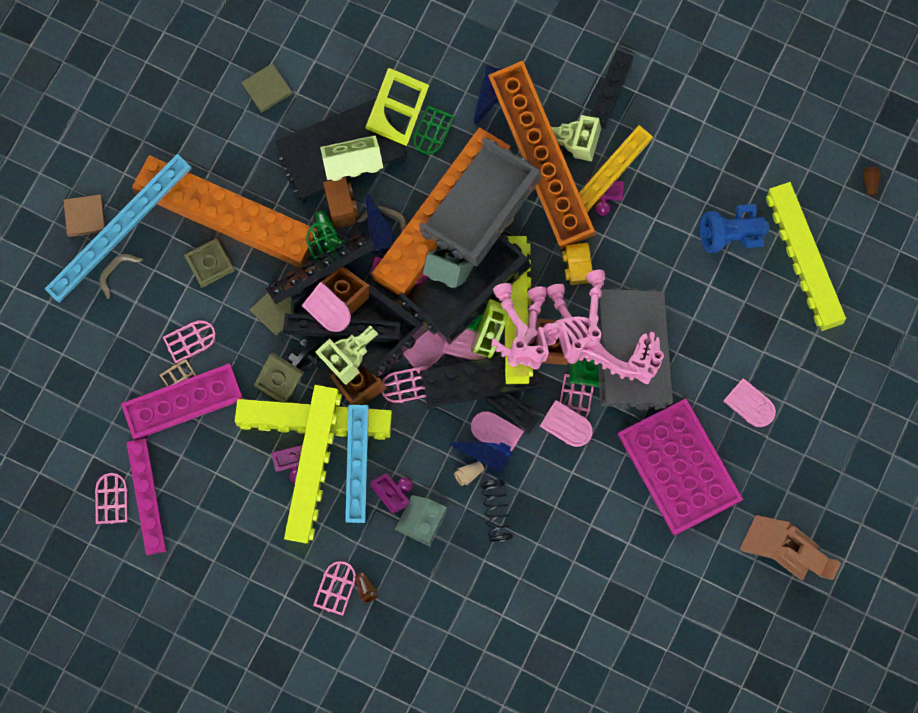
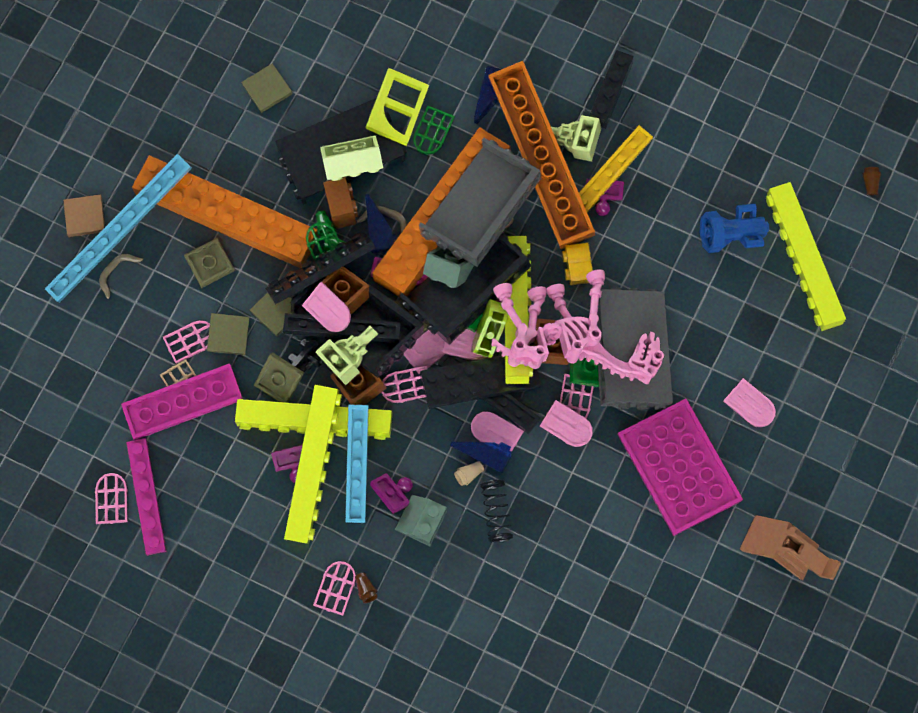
(228, 334): none -> olive tile

